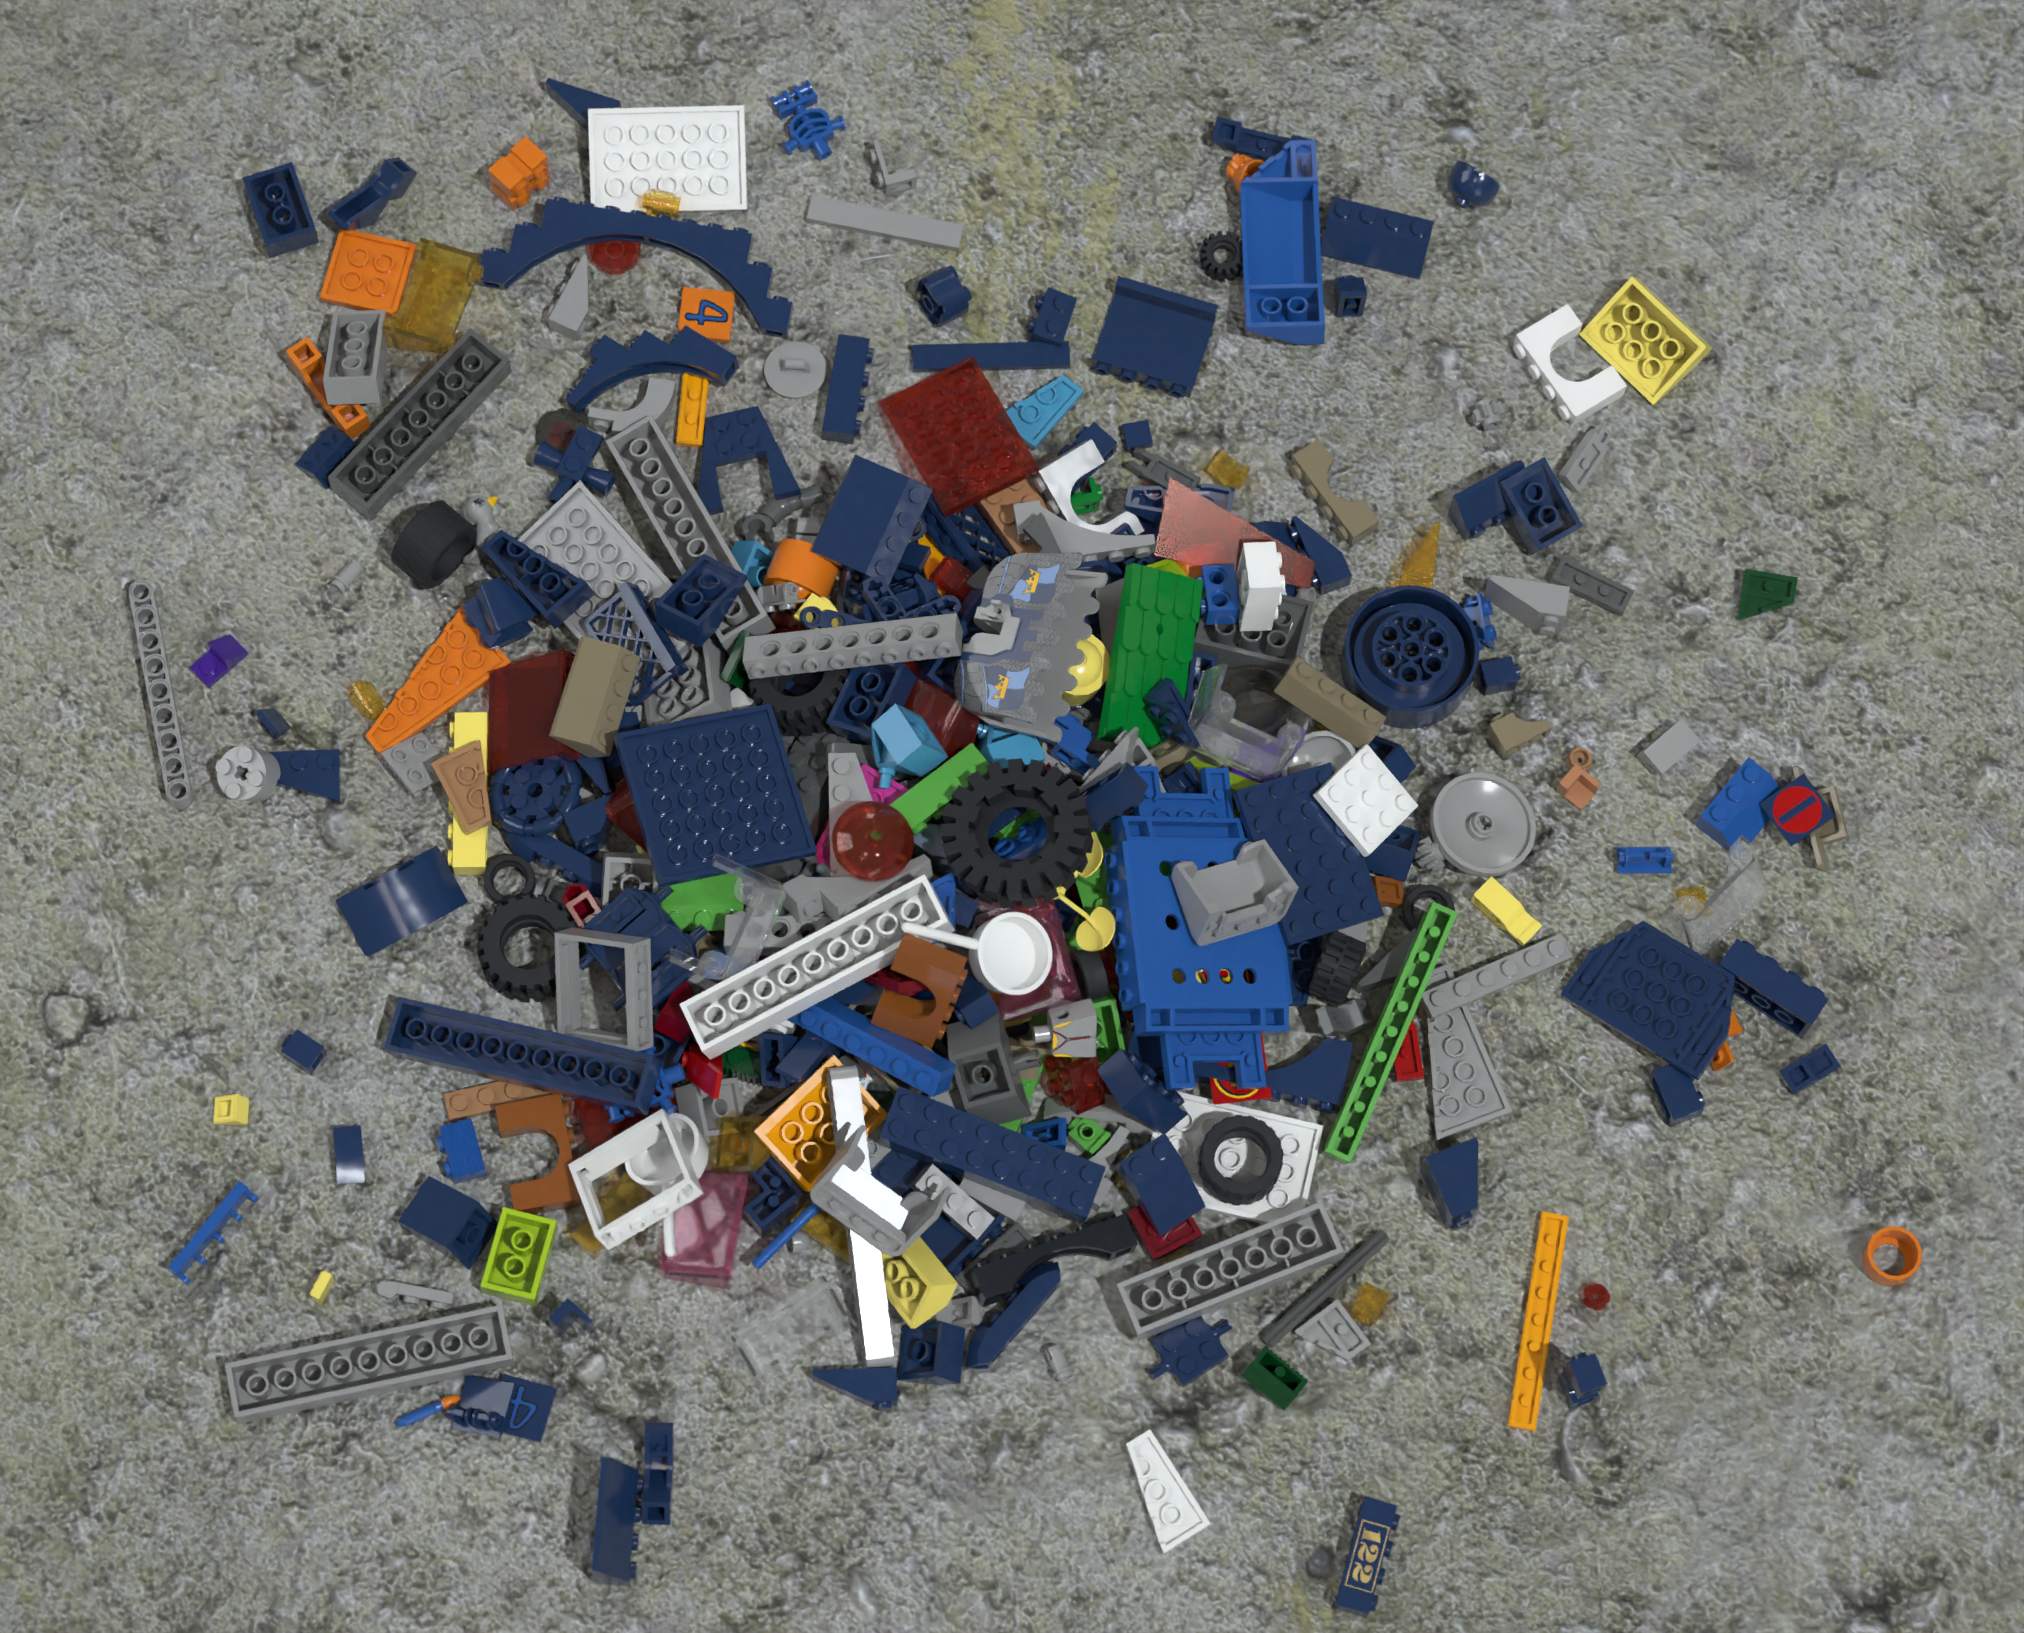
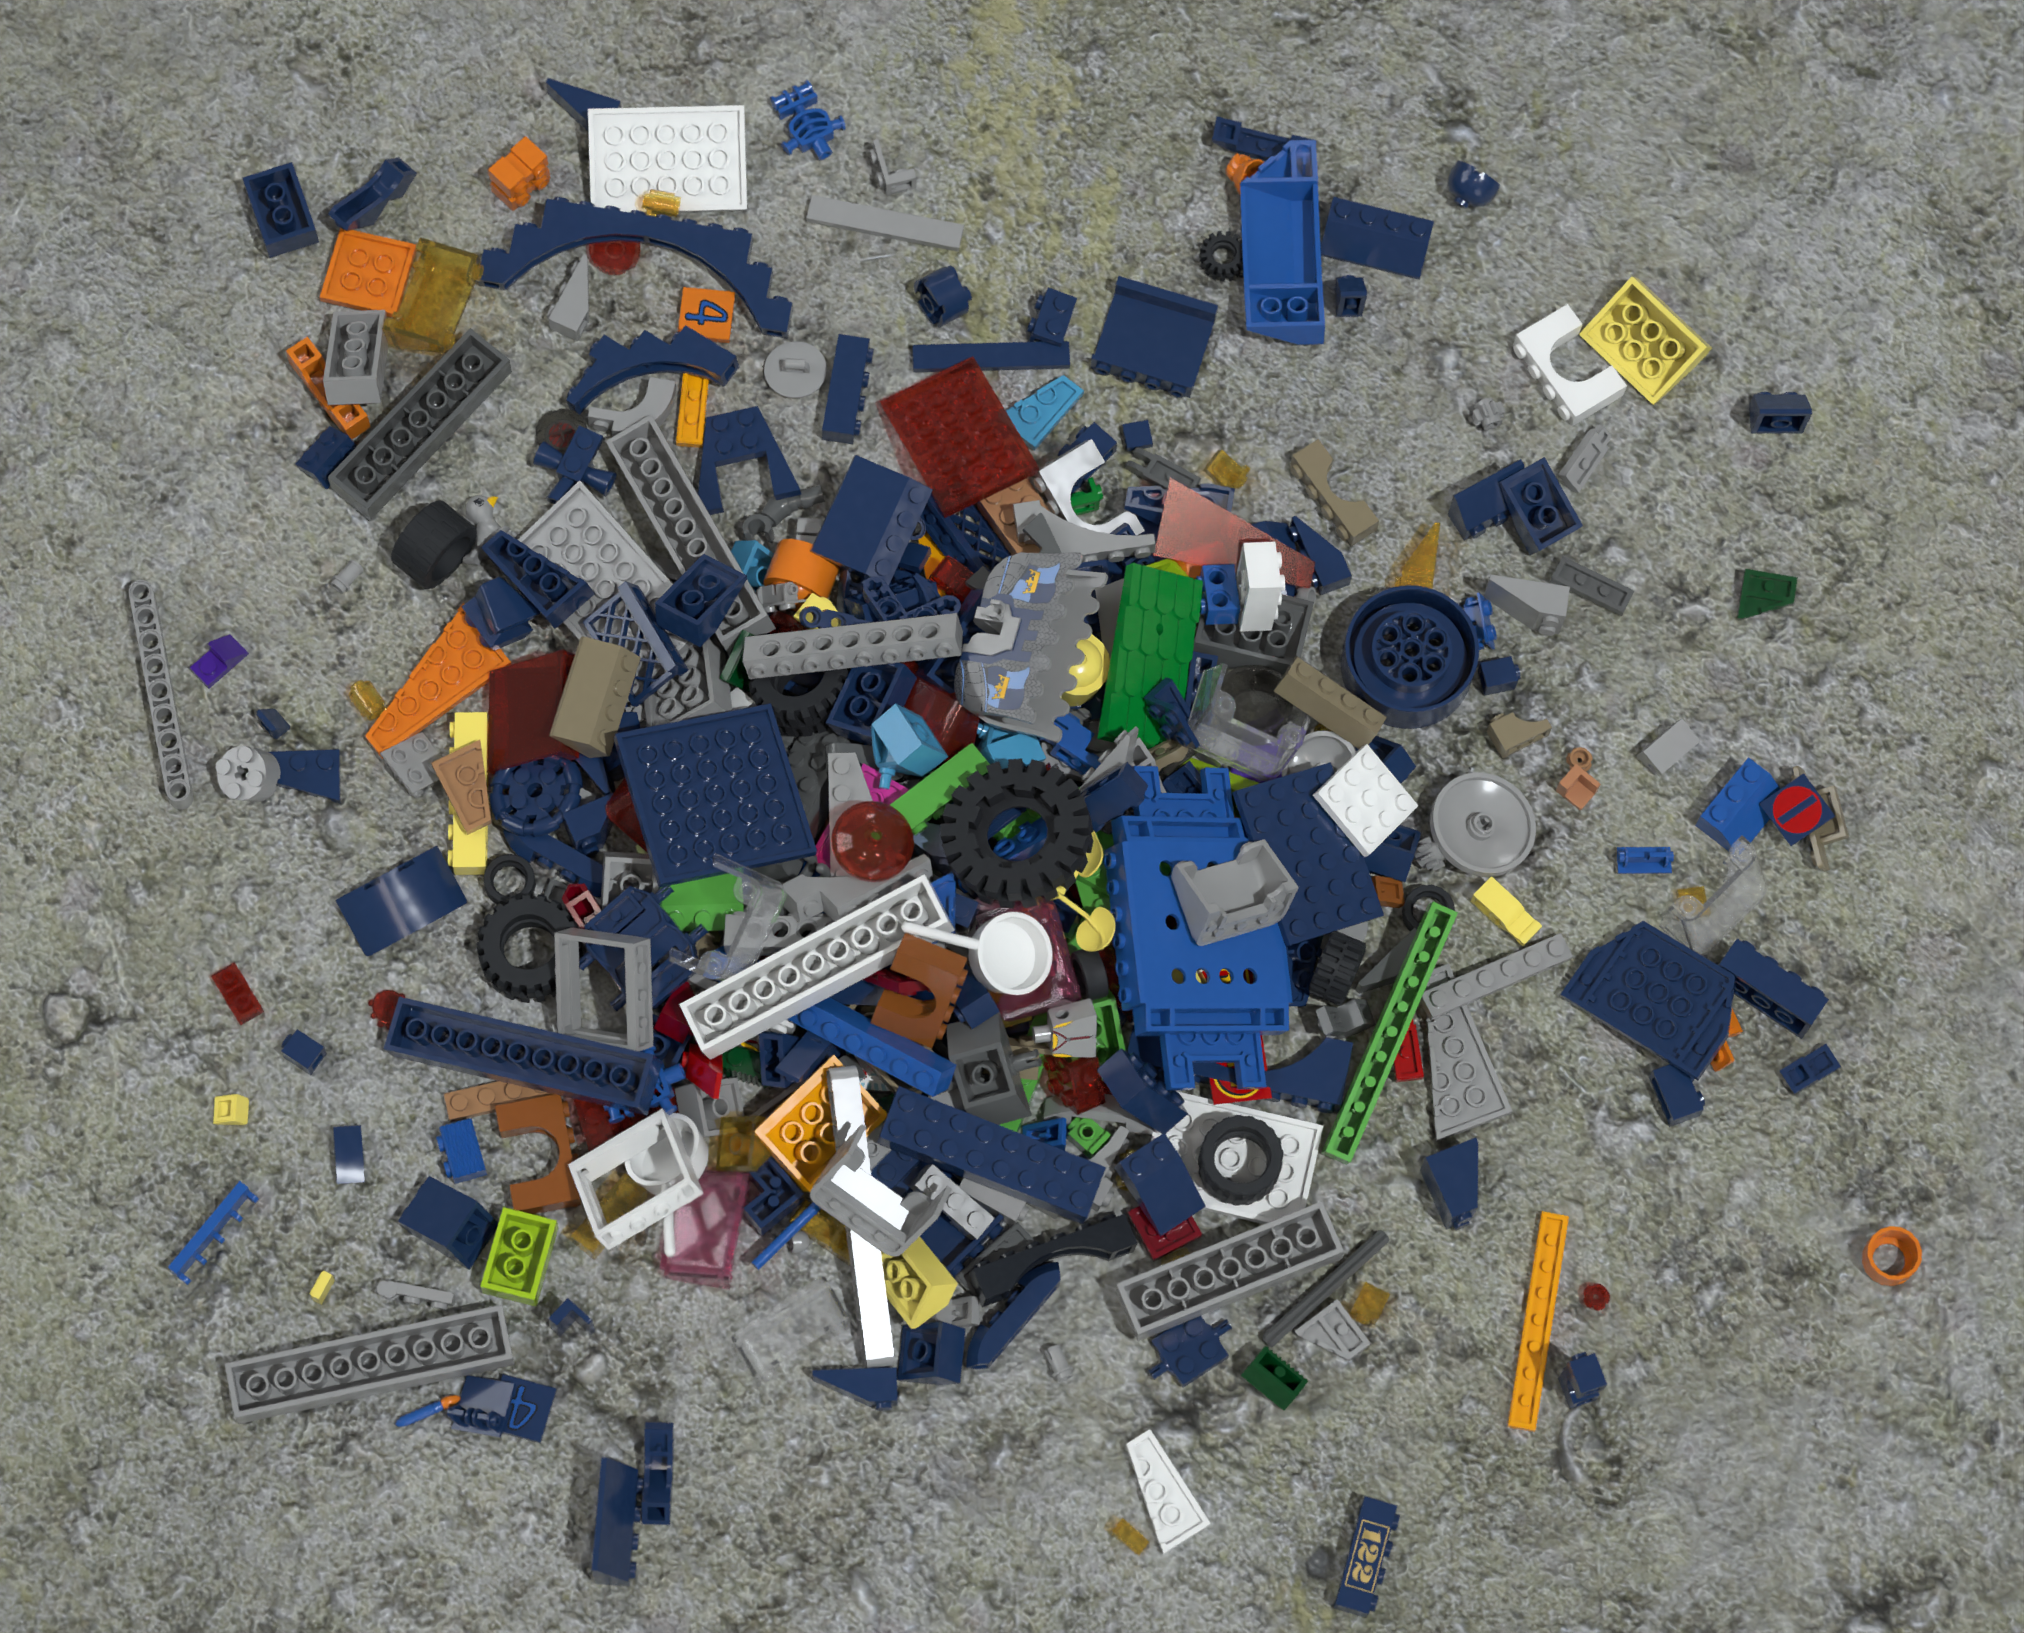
(237, 993): none -> clear red slope
(384, 1007): none -> clear red piece
(1129, 1537): none -> clear yellow piece
(1779, 413): none -> dark blue slope

